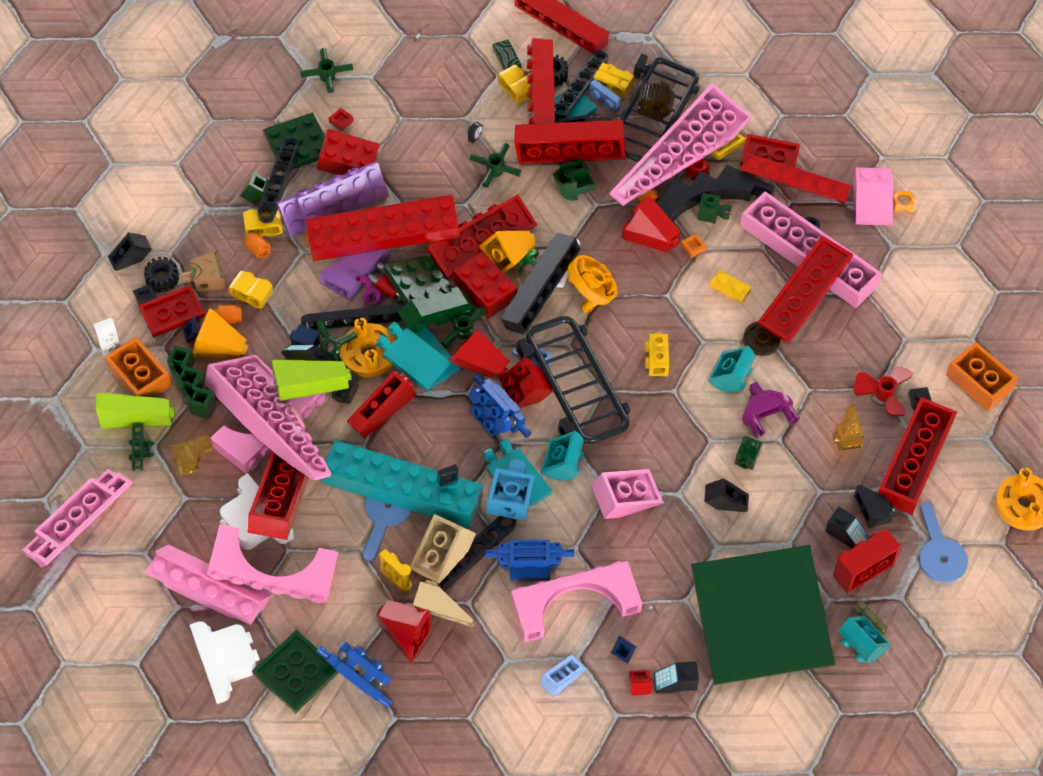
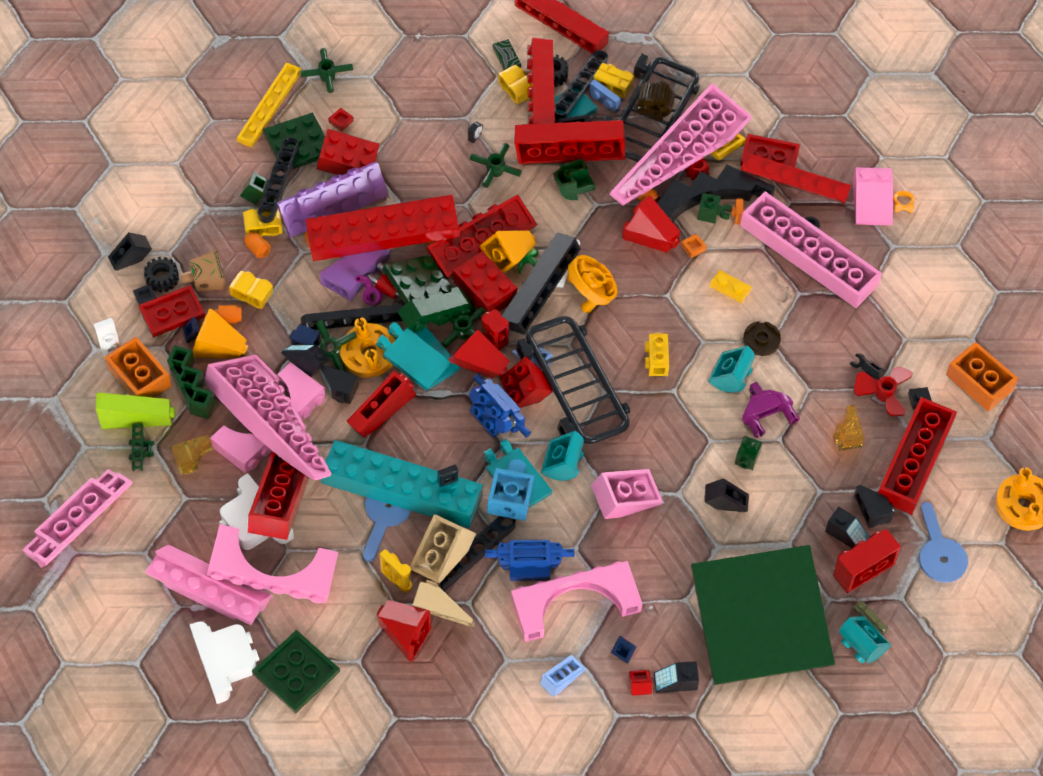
(269, 105): none -> yellow tile
(309, 378): lime slope -> none
(364, 682): blue piece -> none
(495, 329): none -> red brick
(737, 210): none -> orange plate
(805, 289): red plate -> none
(868, 366): none -> black plate

